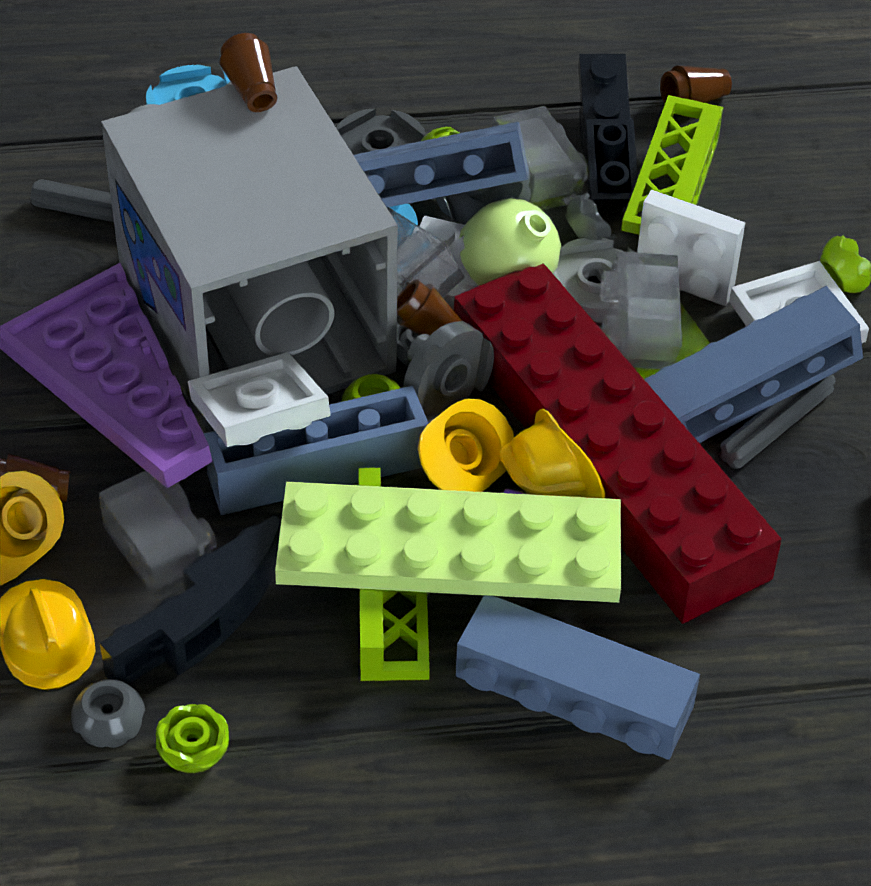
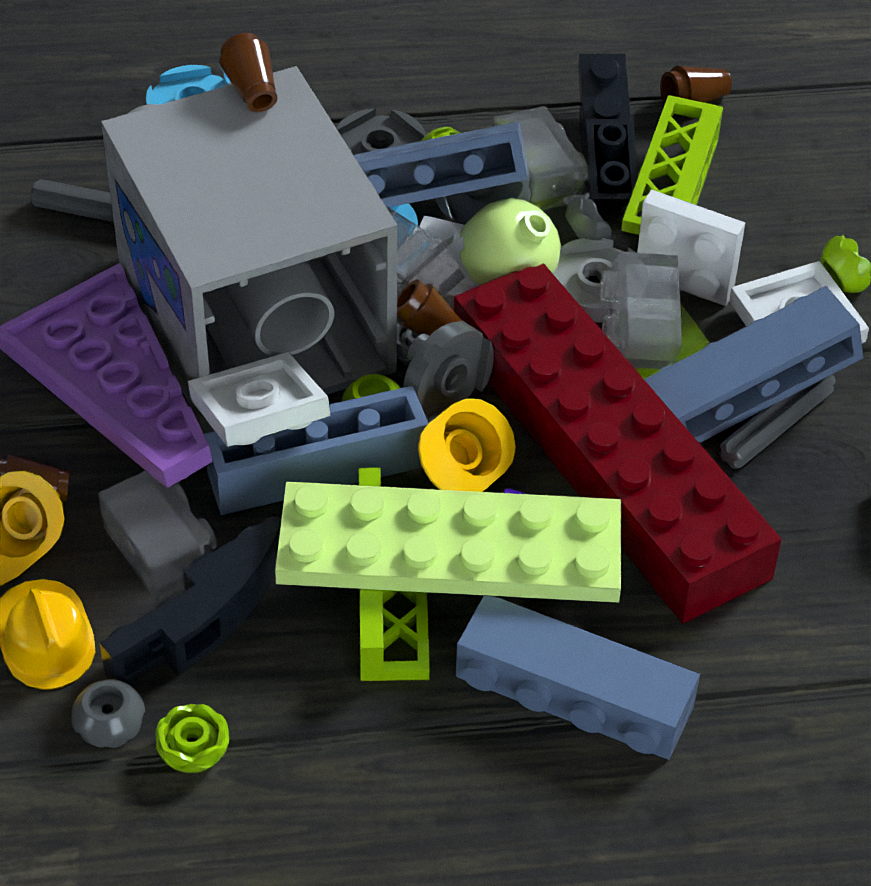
(550, 462): yellow piece -> none

